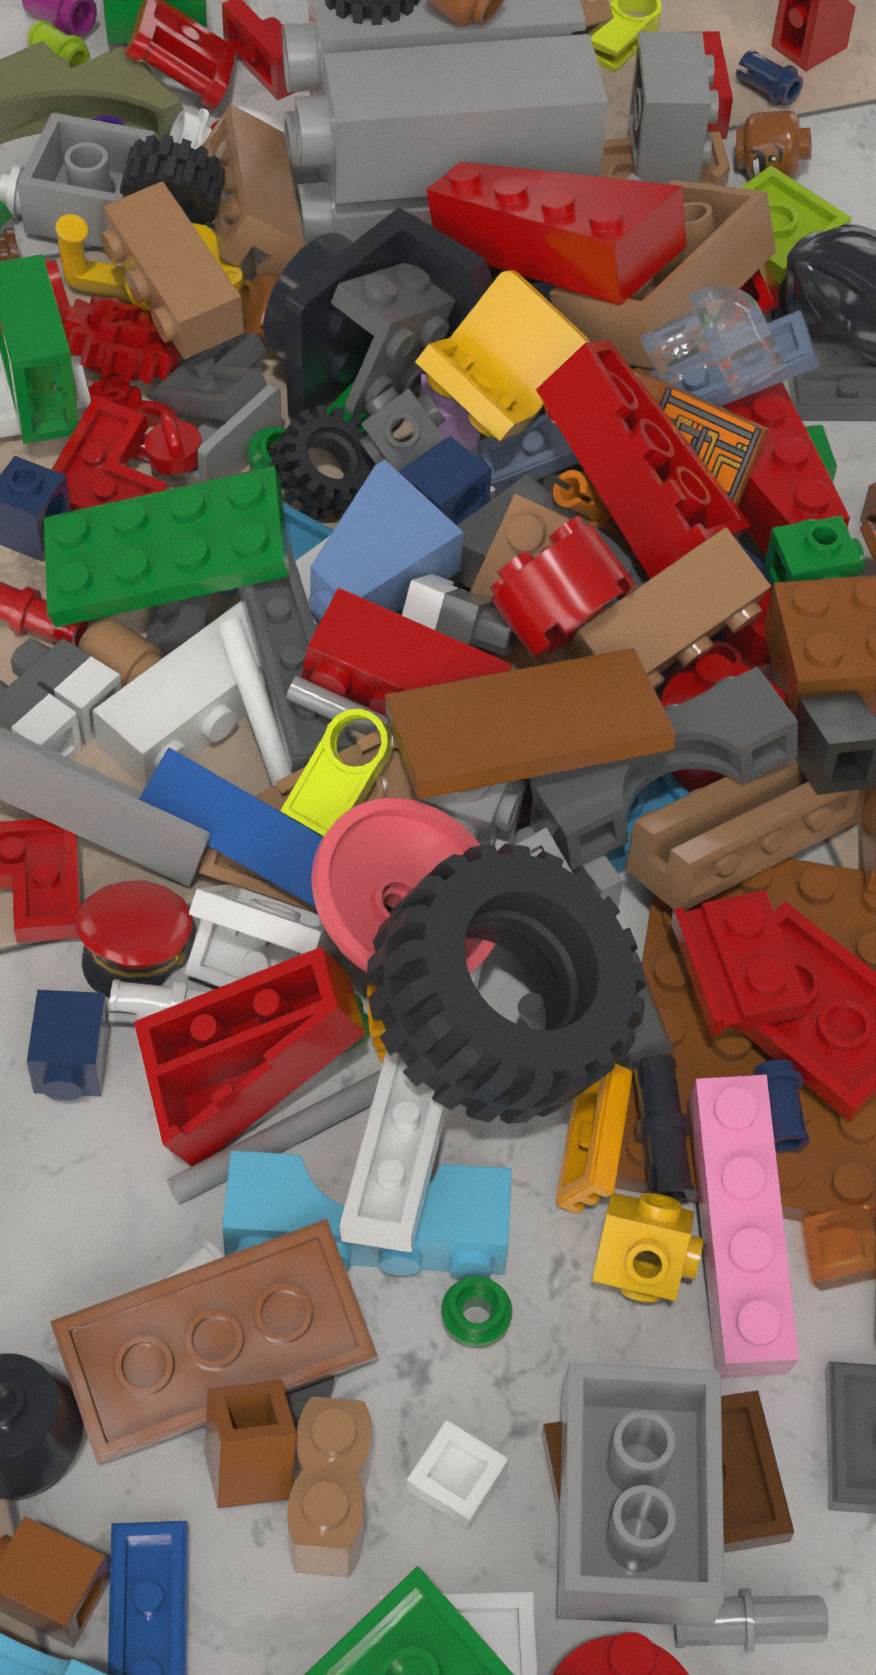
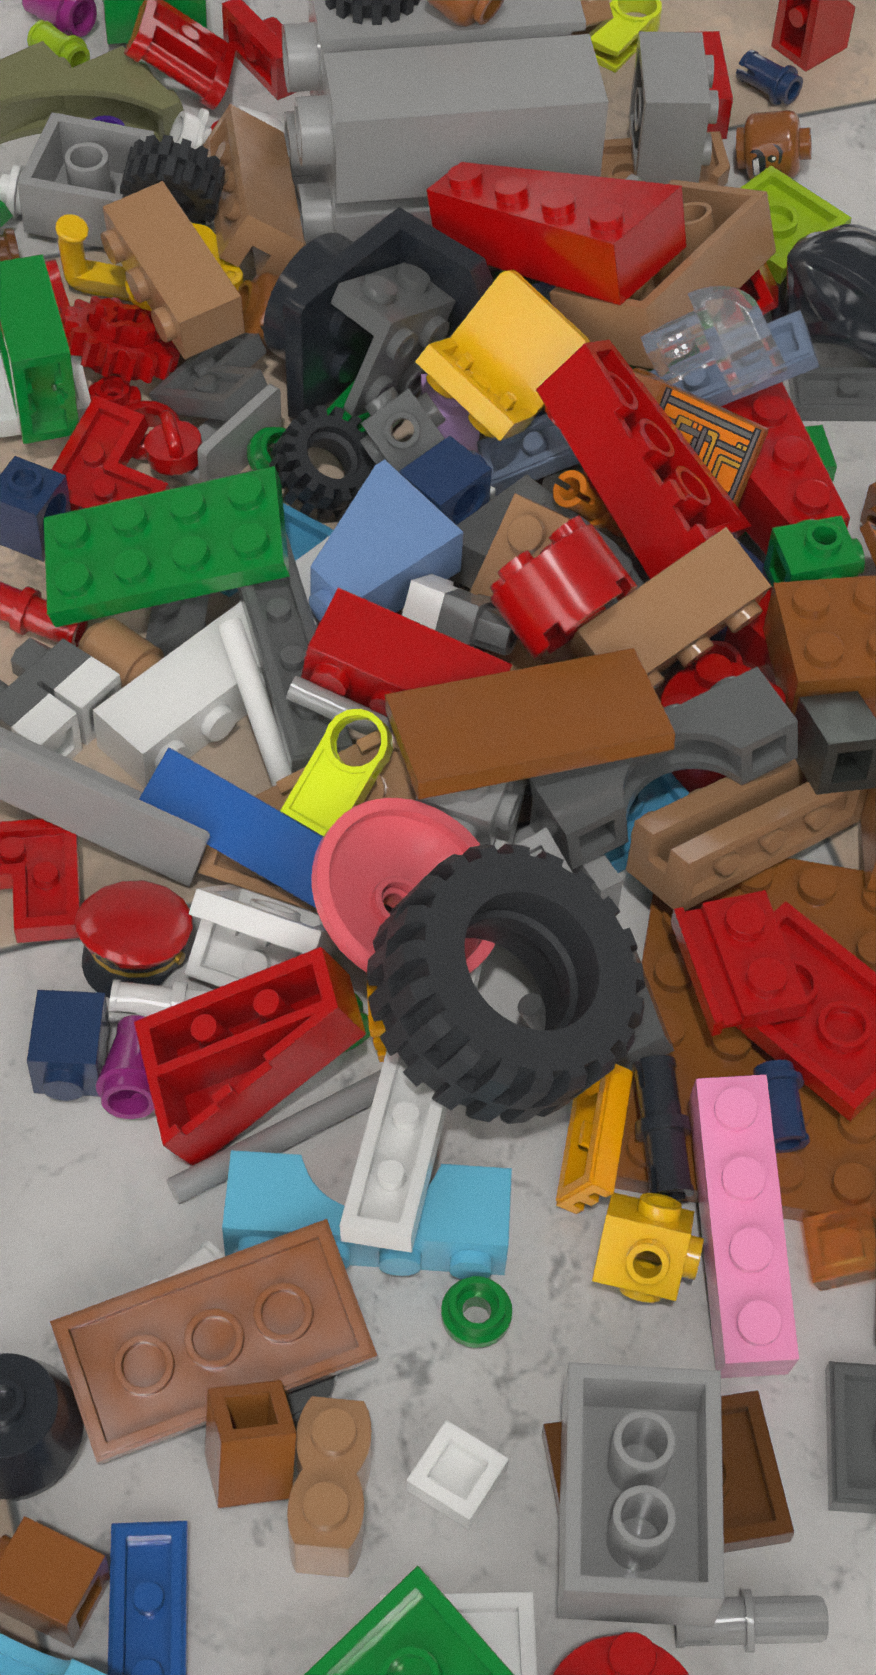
(123, 1077): none -> magenta cone

